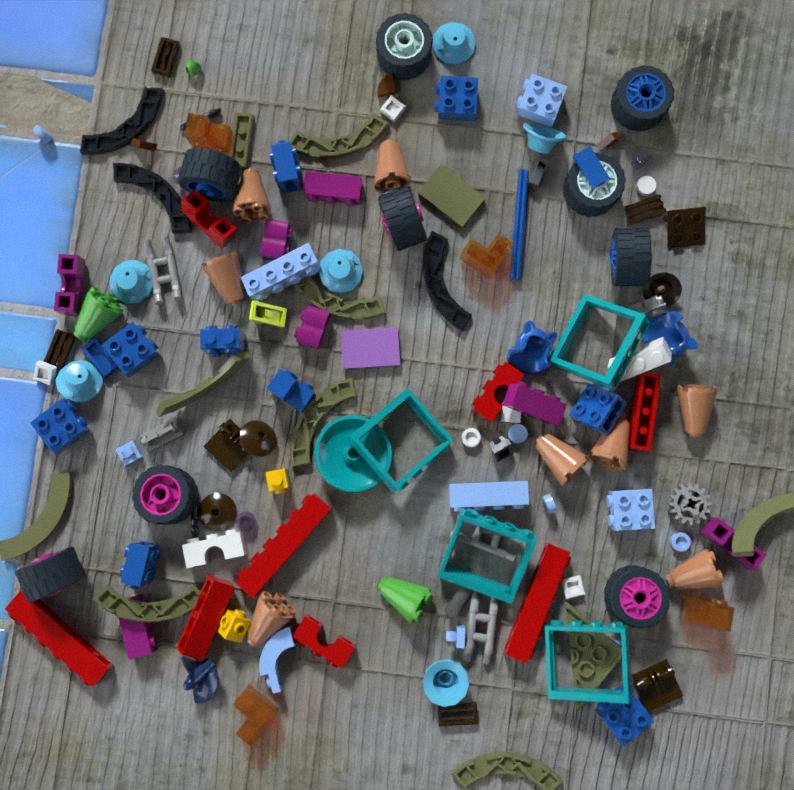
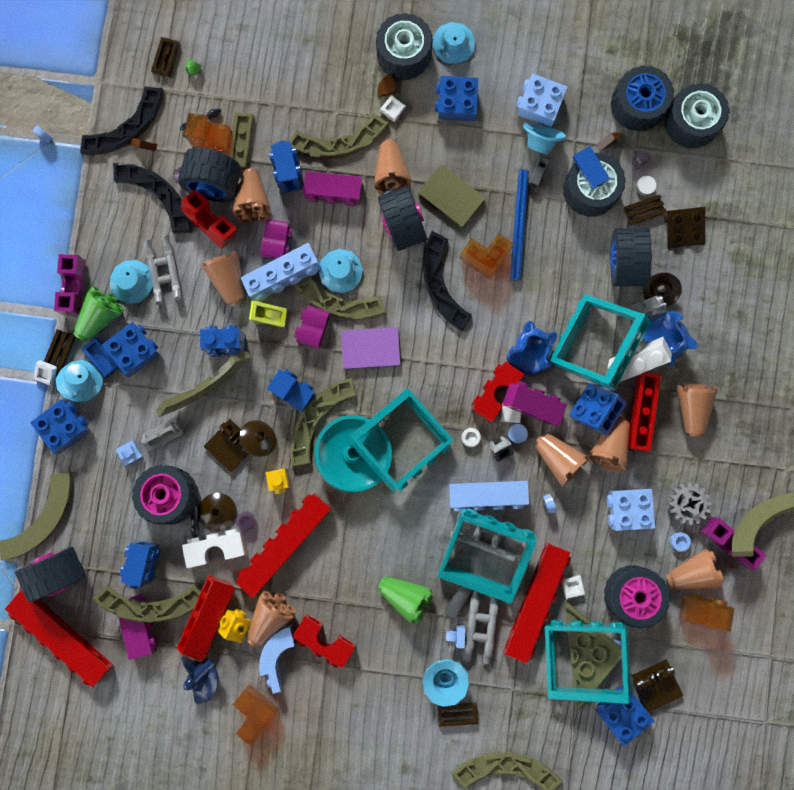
(696, 115): none -> black wheel

